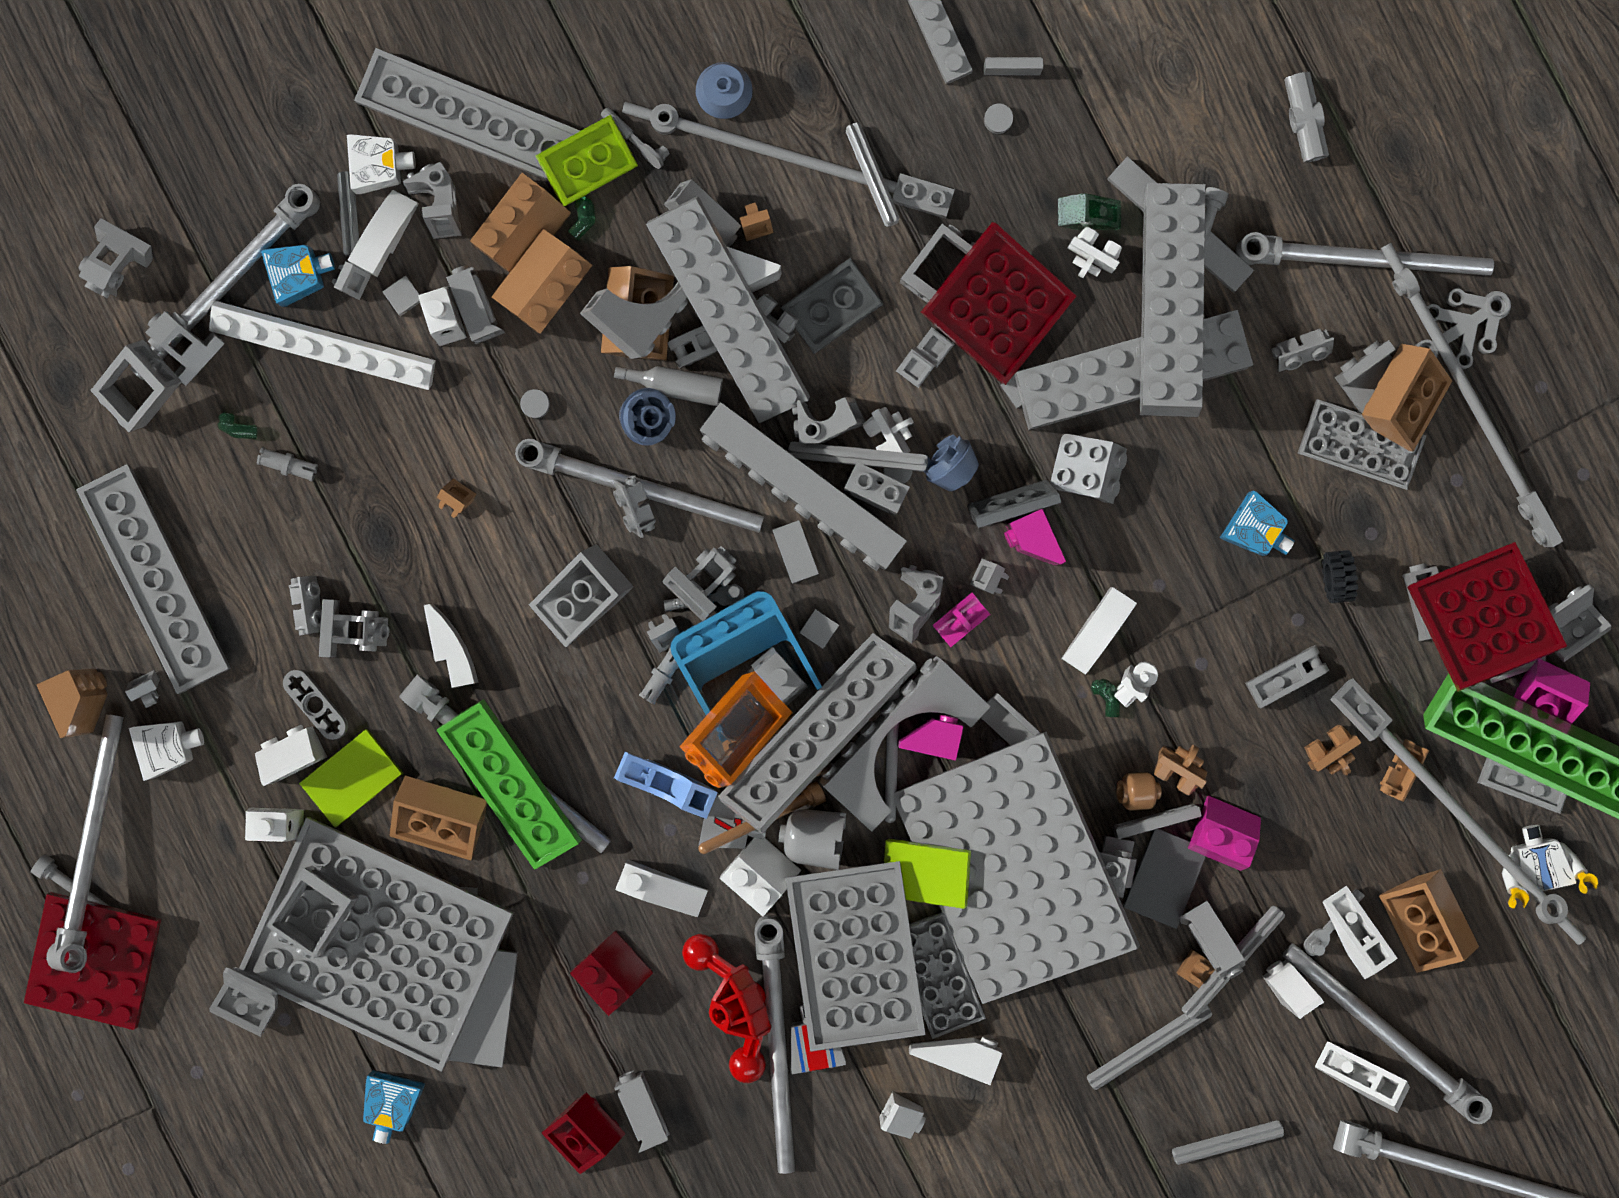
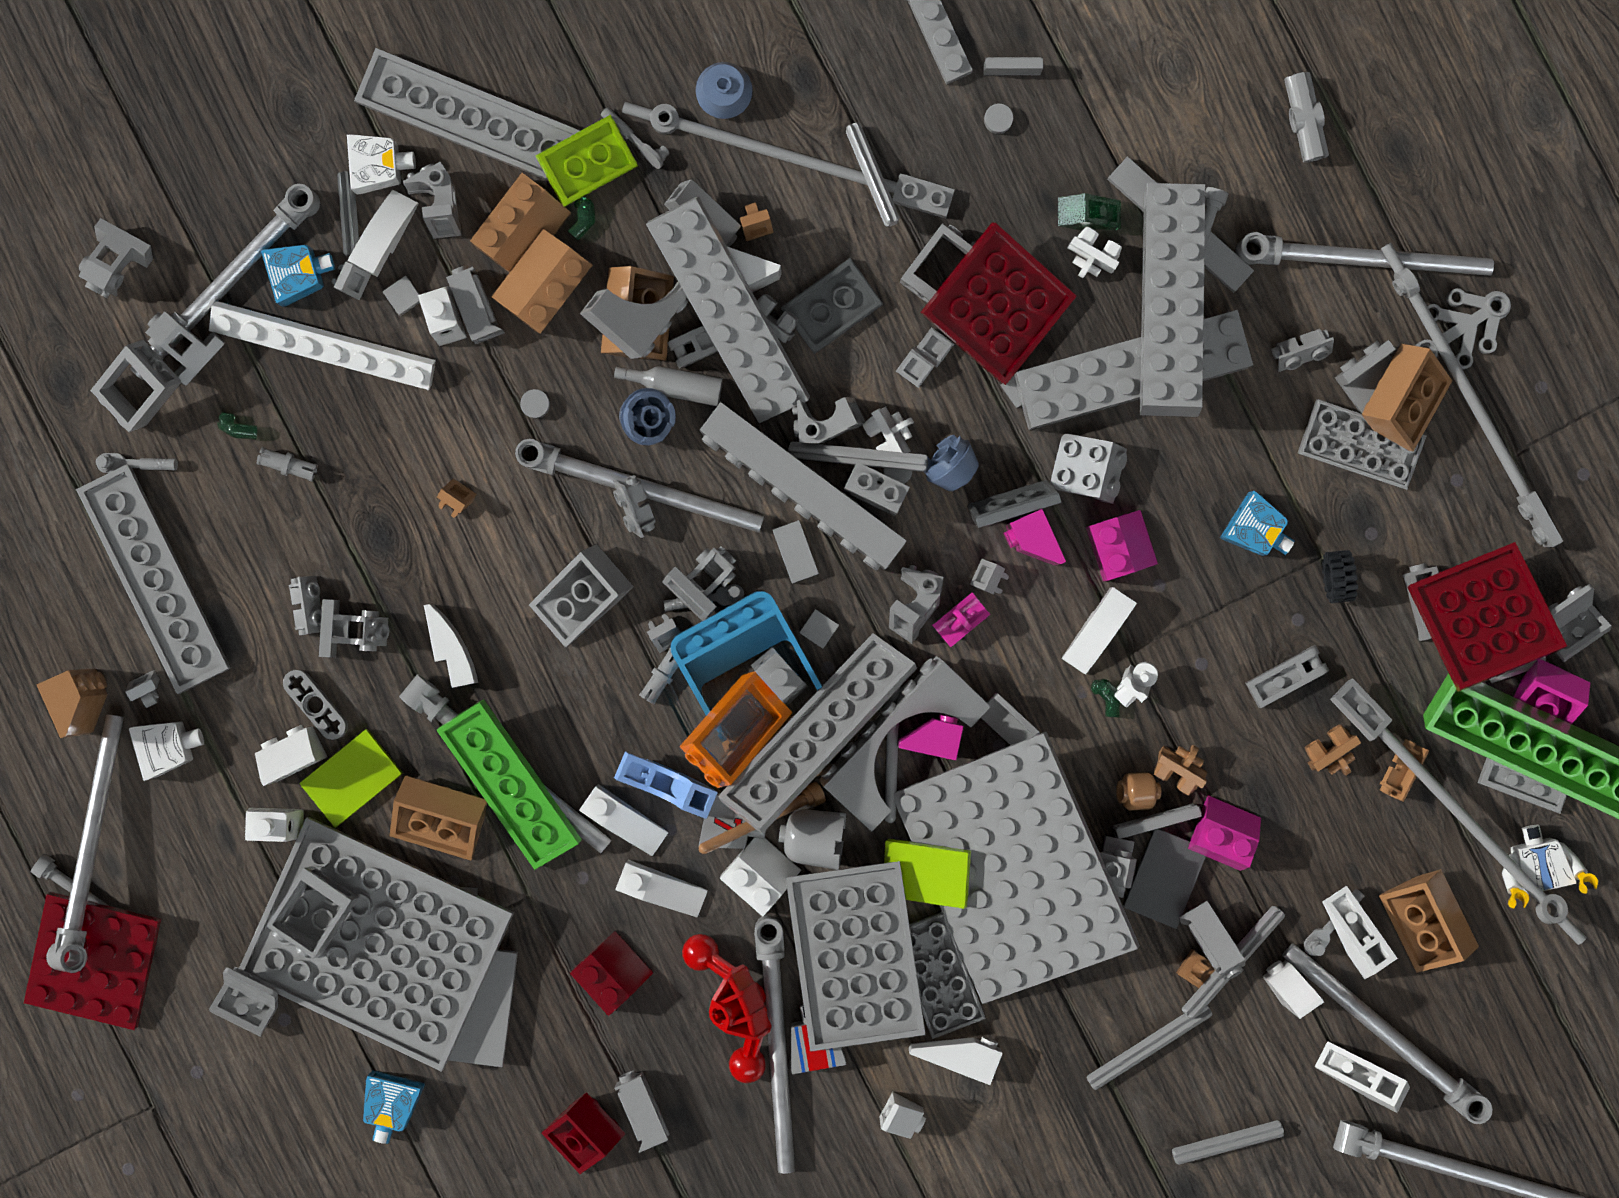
(111, 461): none -> light grey piece
(623, 820): none -> white slope
(1121, 545): none -> dark pink slope

